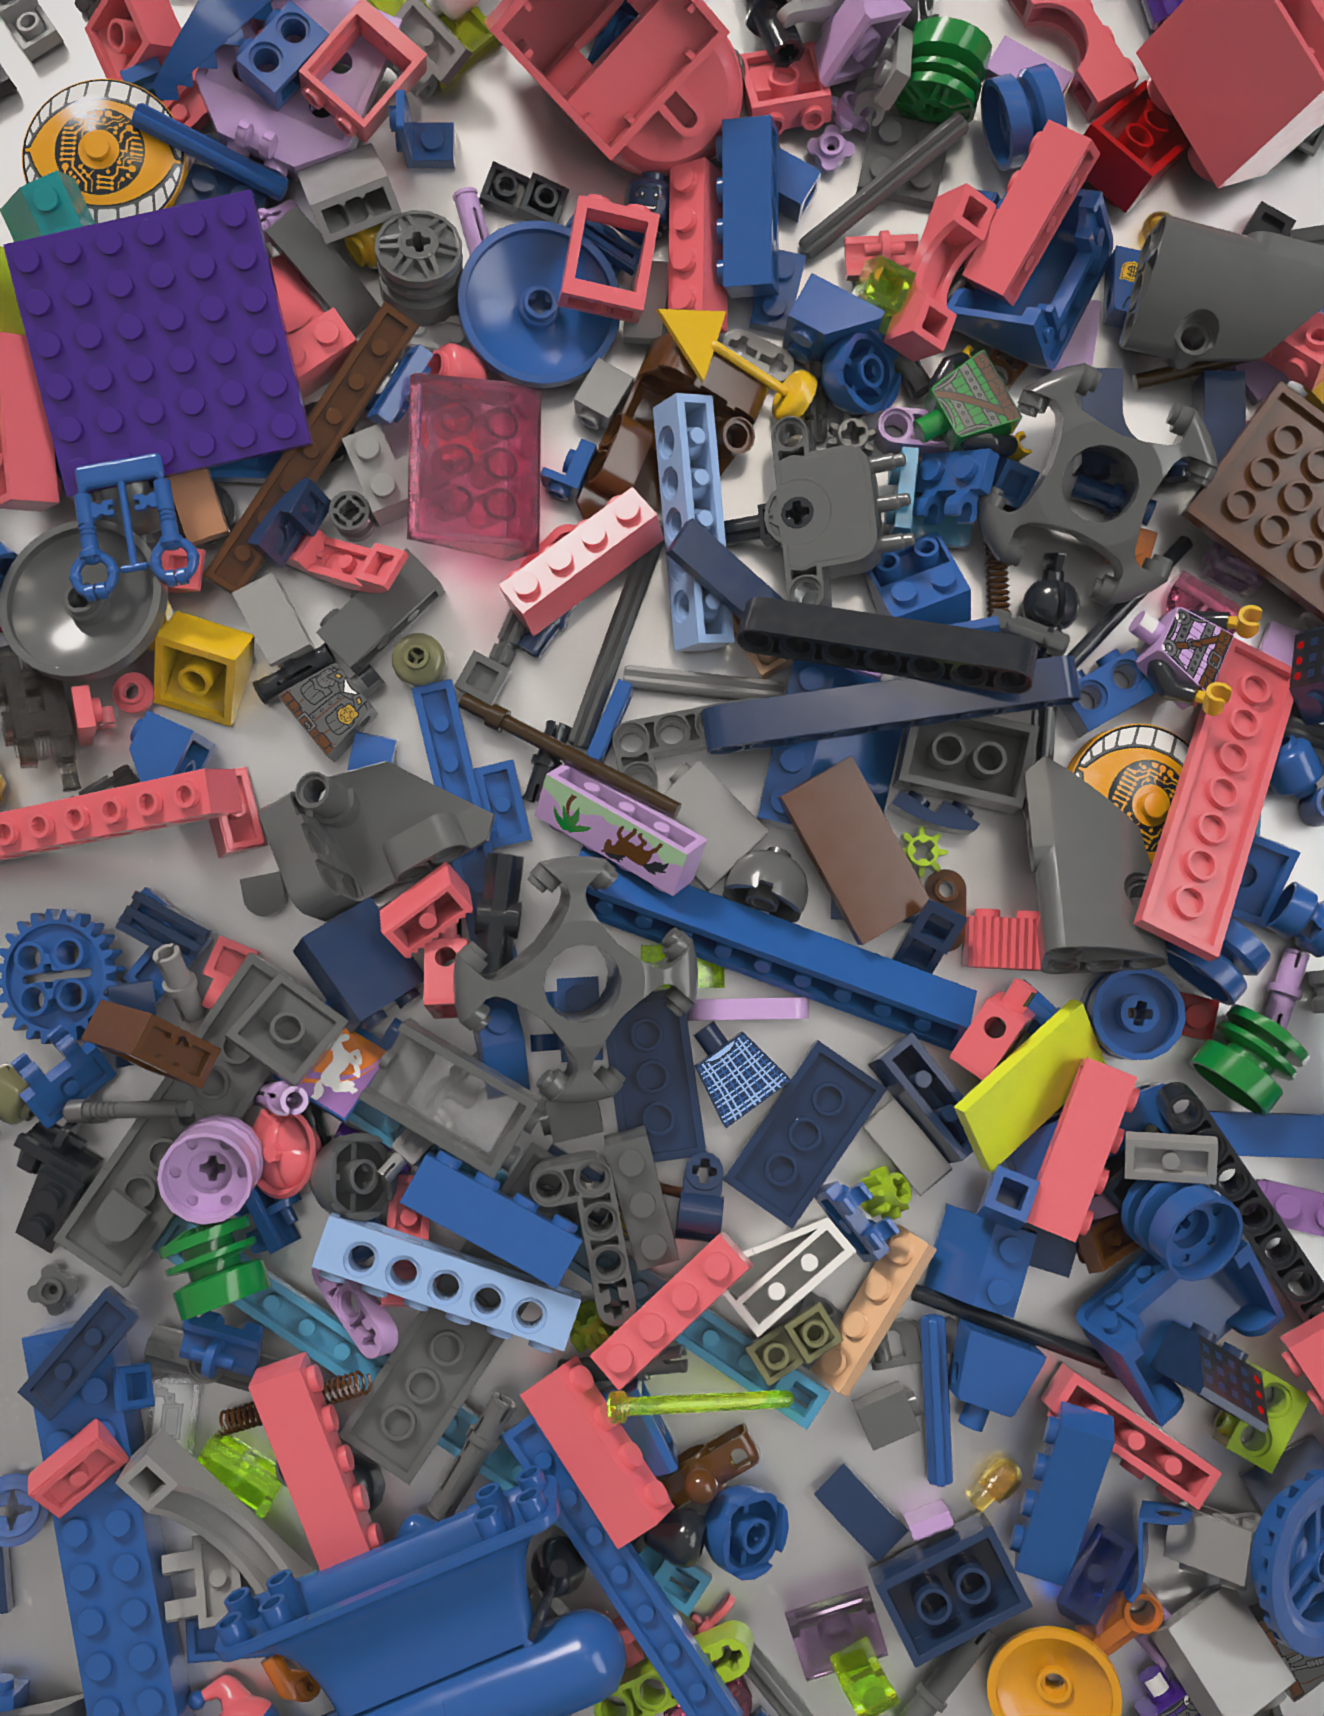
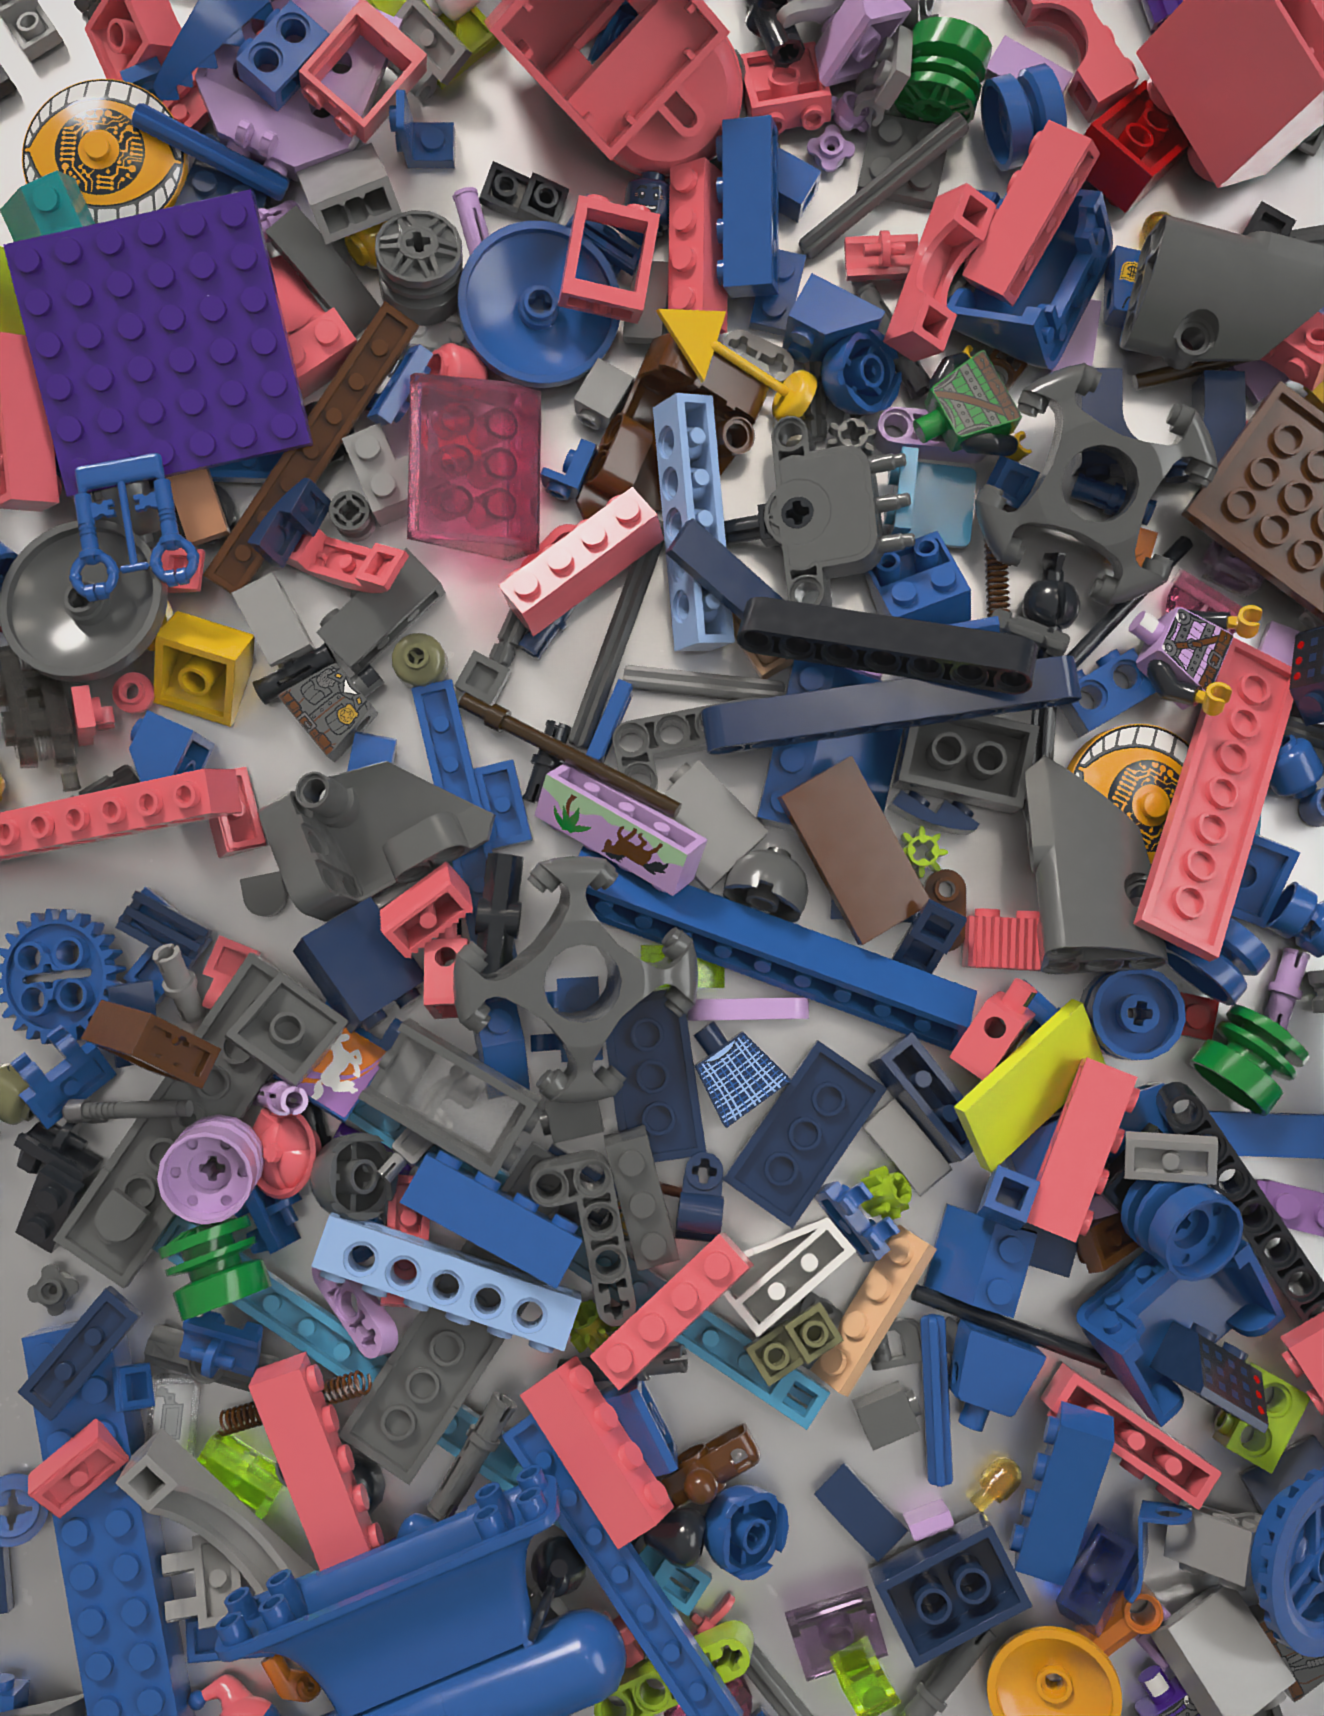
(621, 1406): clear neon green bar -> none
(884, 284): clear neon green brick -> none
(954, 475): blue plate -> none

